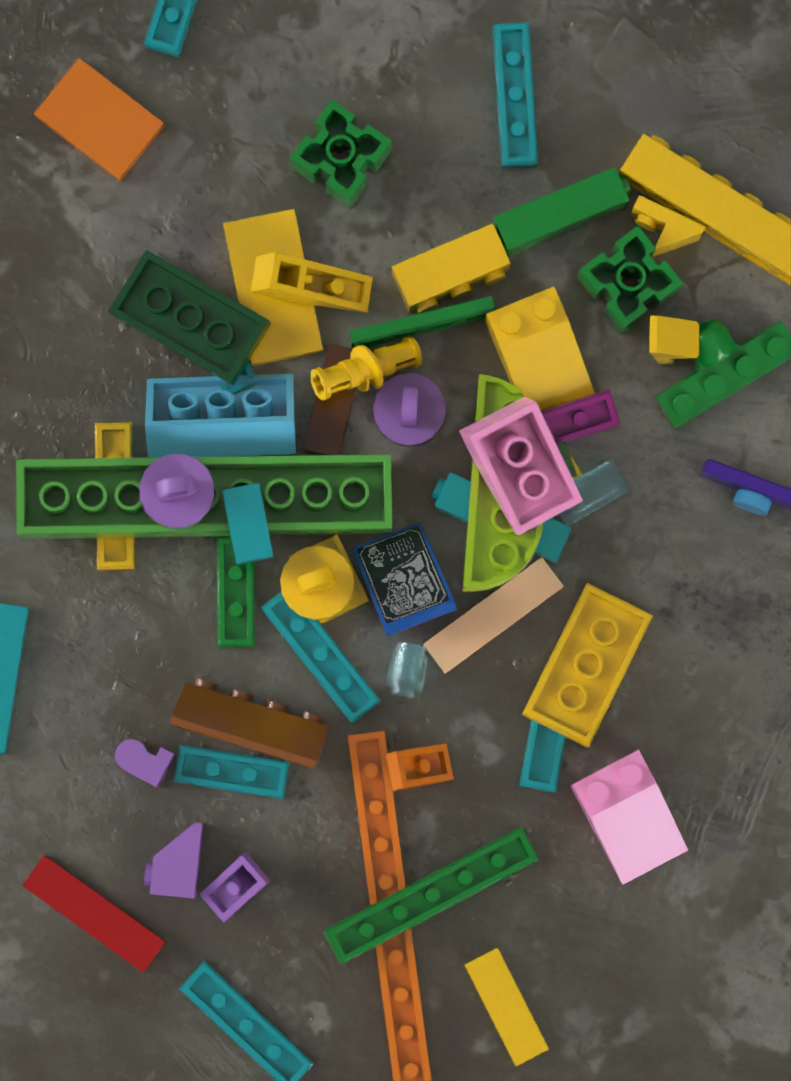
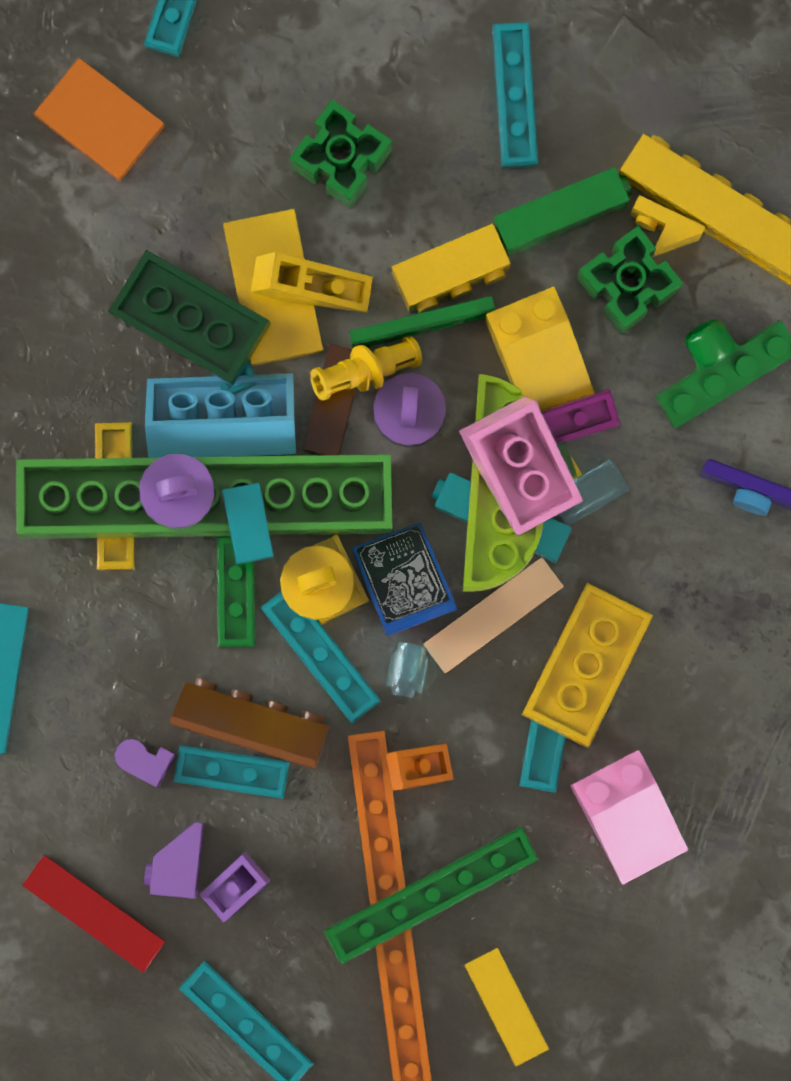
(673, 339): yellow slope -> none

